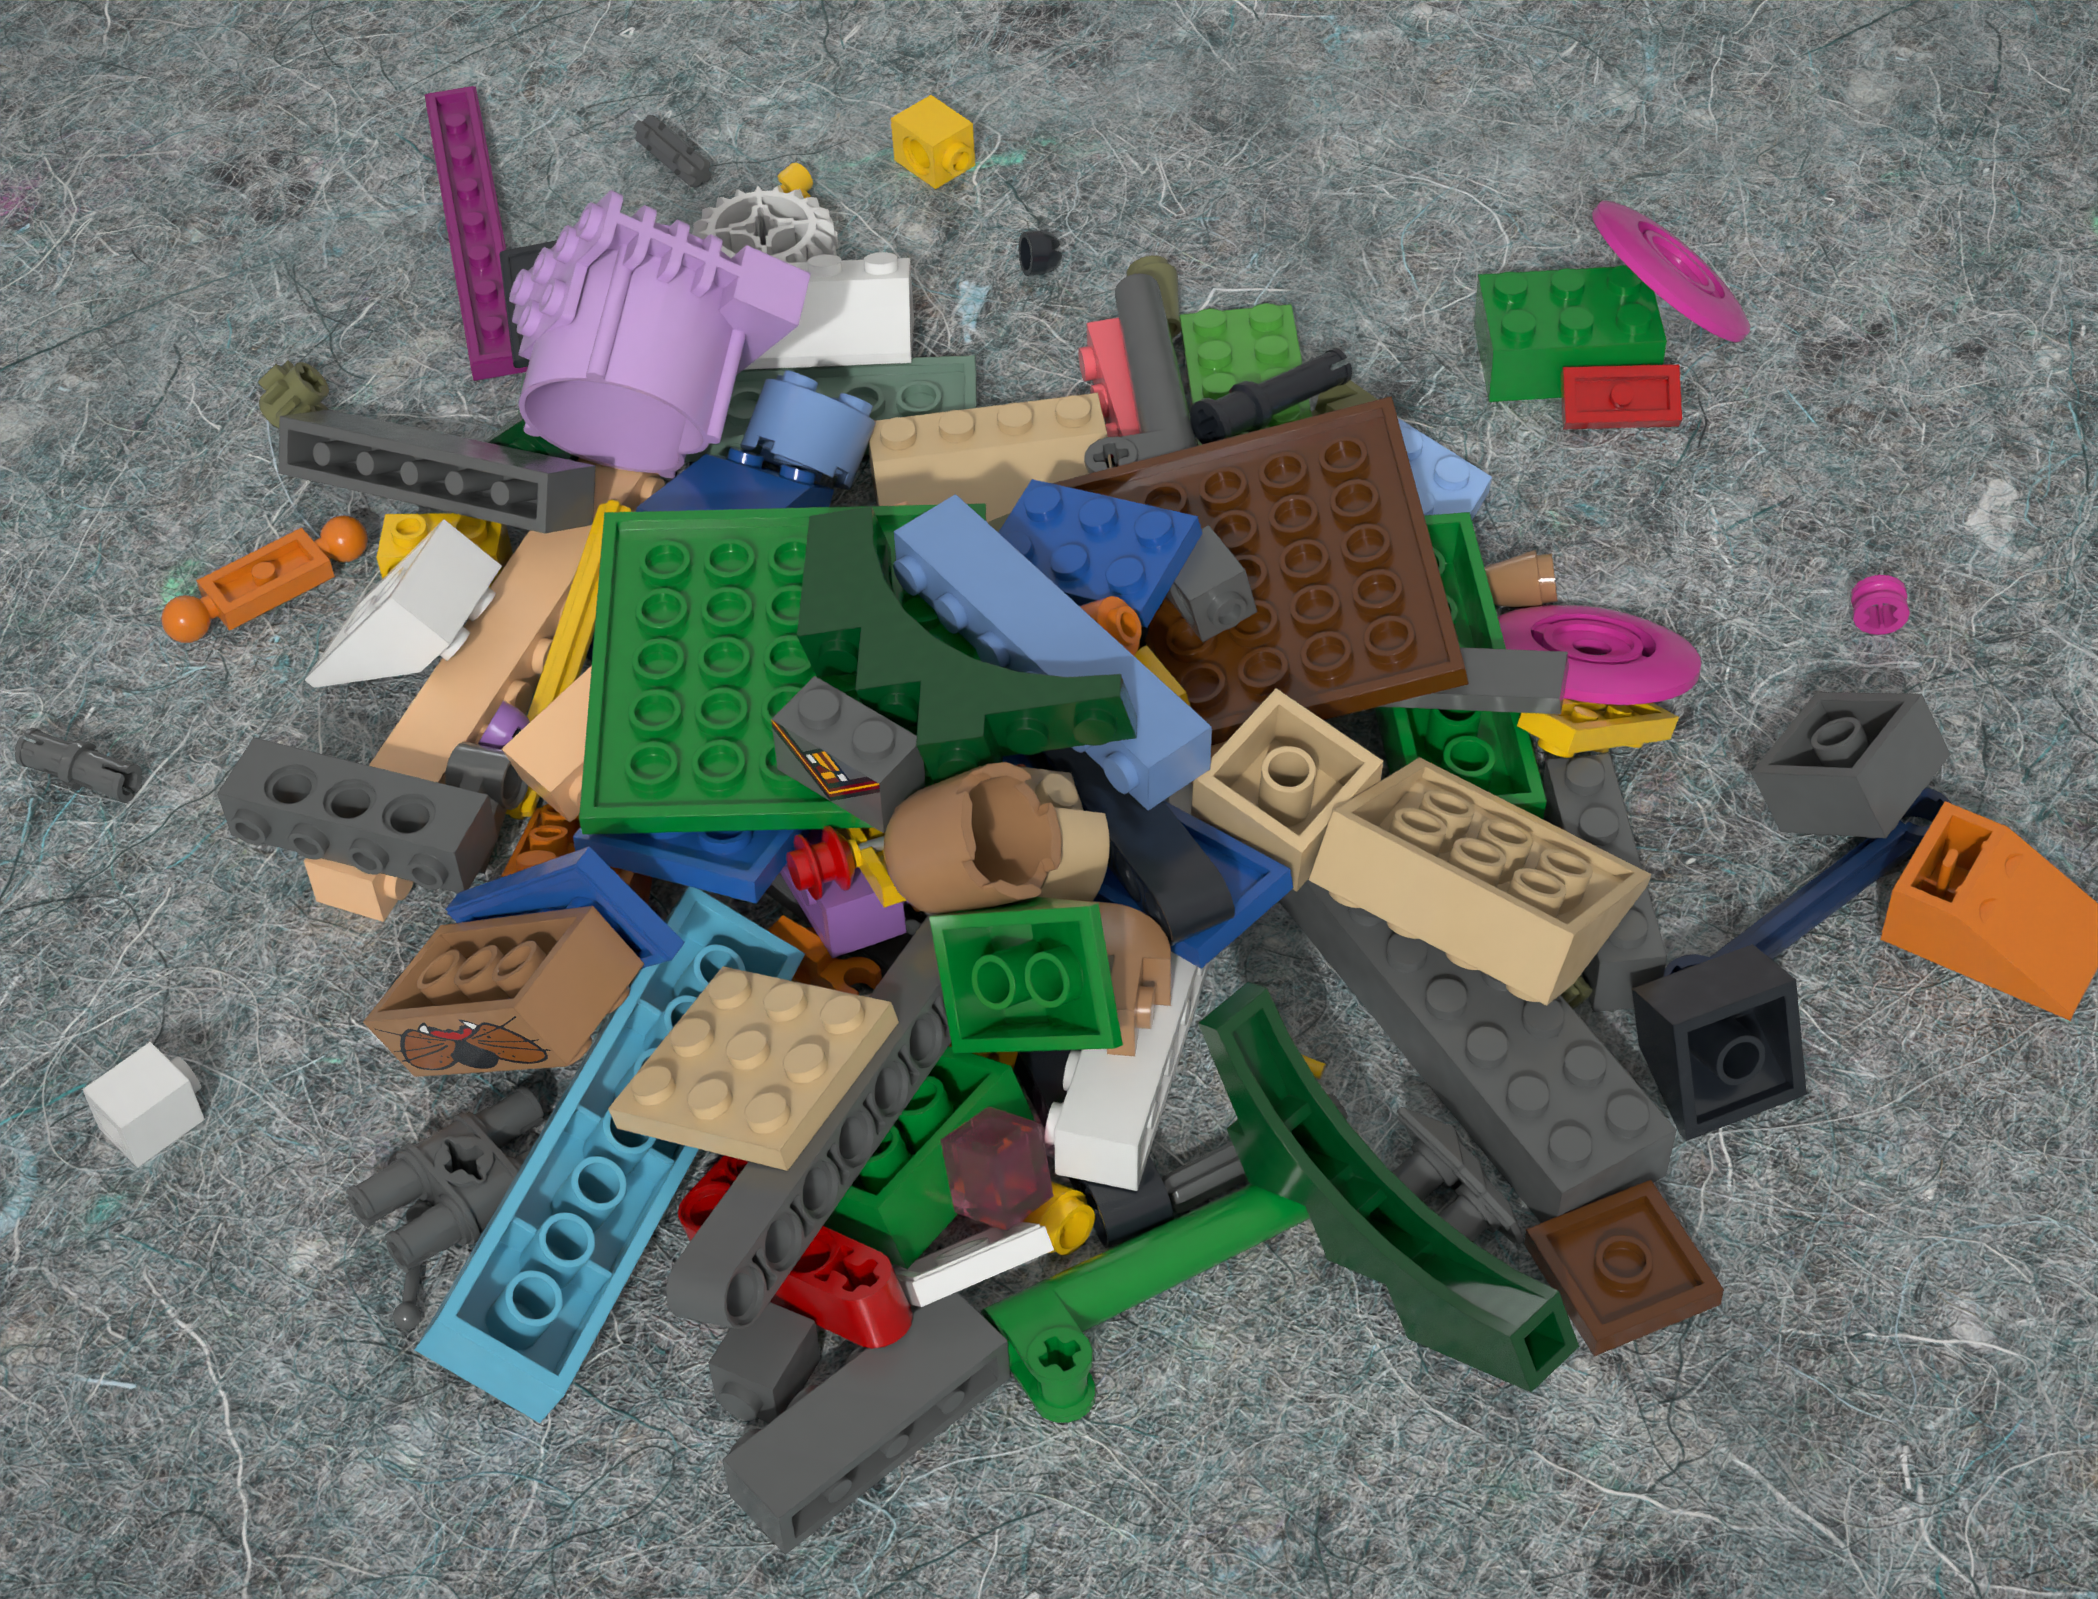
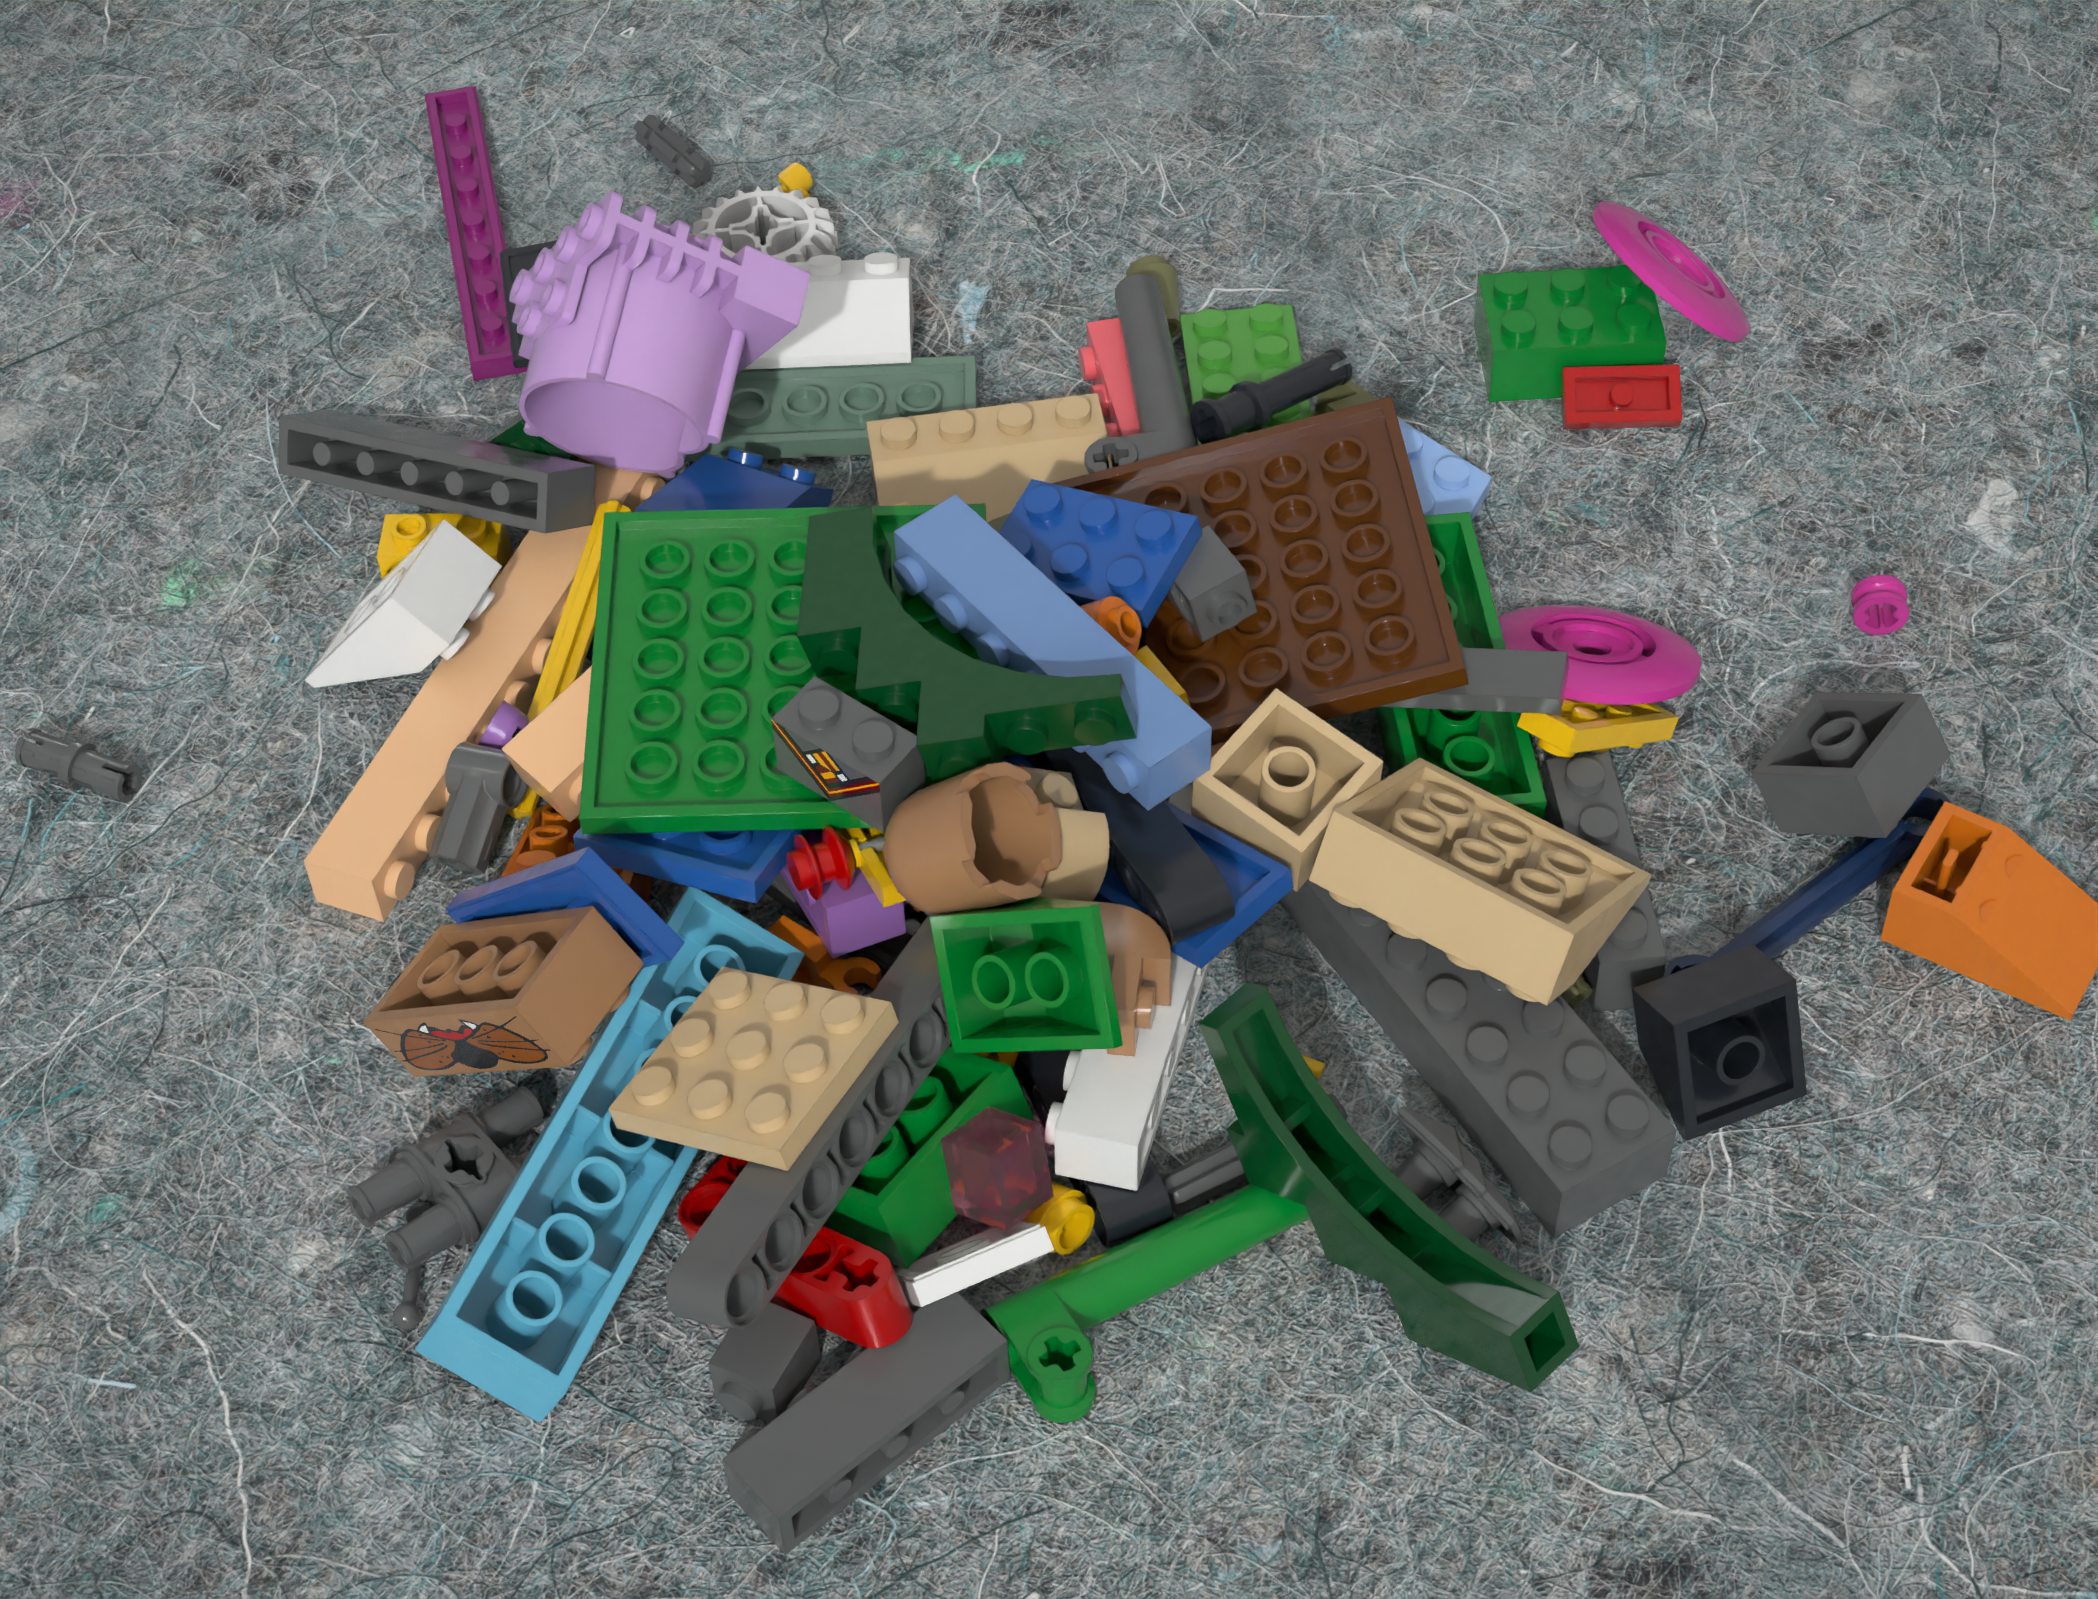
(145, 1103): white brick -> none
(264, 579): orange plate -> none
(292, 391): olive gear -> none
(358, 815): dark grey brick -> none
(810, 428): medium blue brick -> none
(933, 141): yellow brick -> none
(1038, 252): black hinge -> none
(1523, 580): medium nougat cone -> none
(1623, 1267): reddish brown plate -> none

